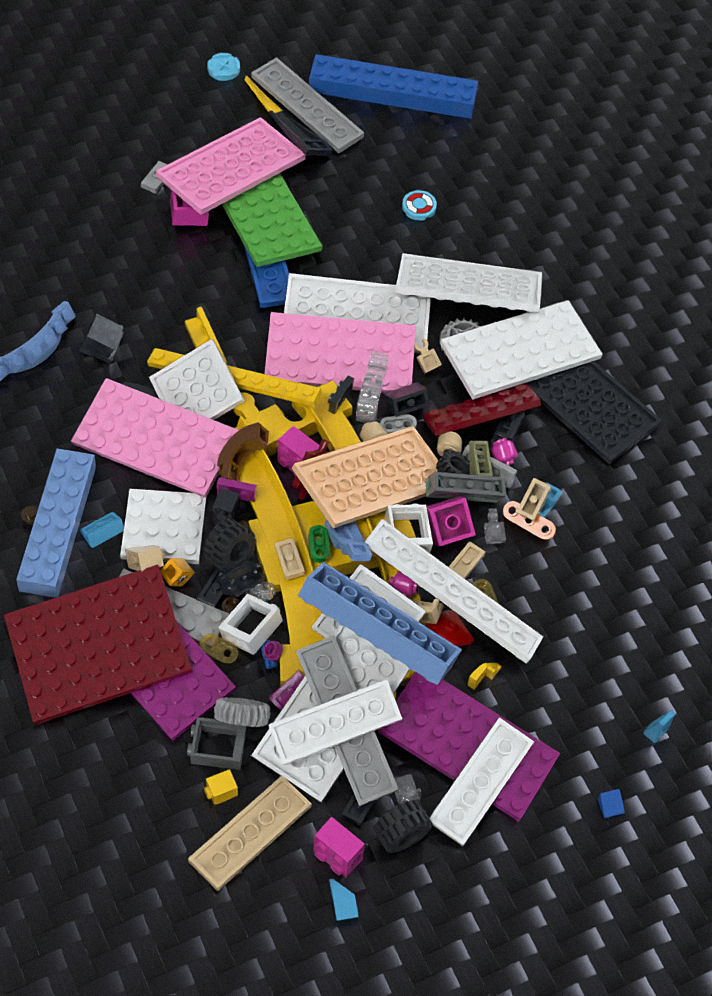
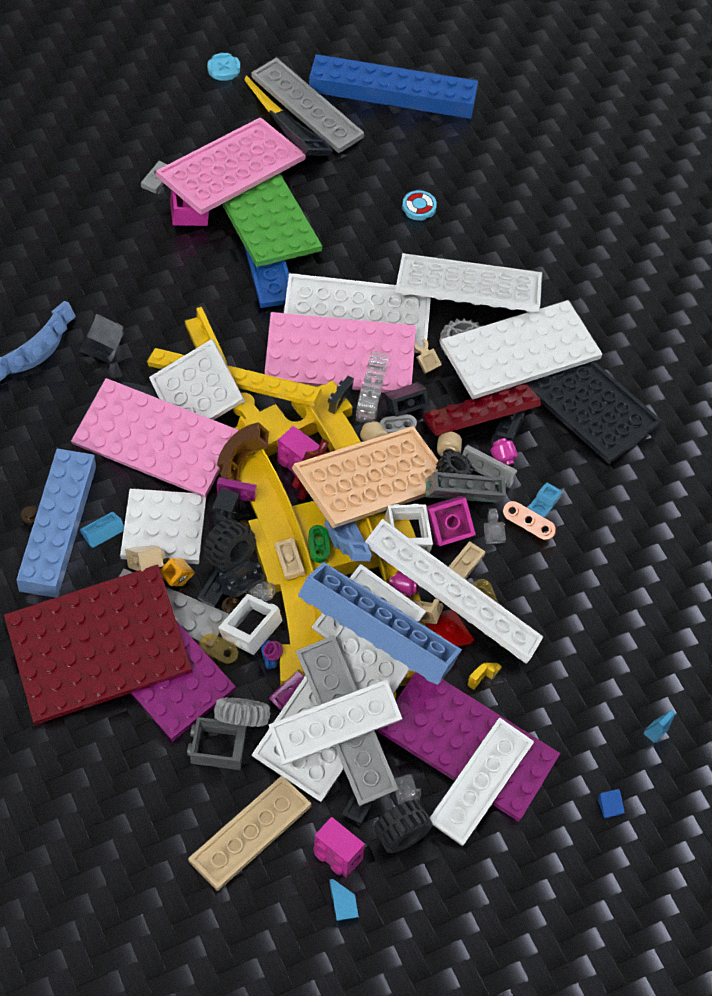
(221, 787): yellow brick -> none
(475, 469): olive slope -> none
(534, 499): tan slope -> none

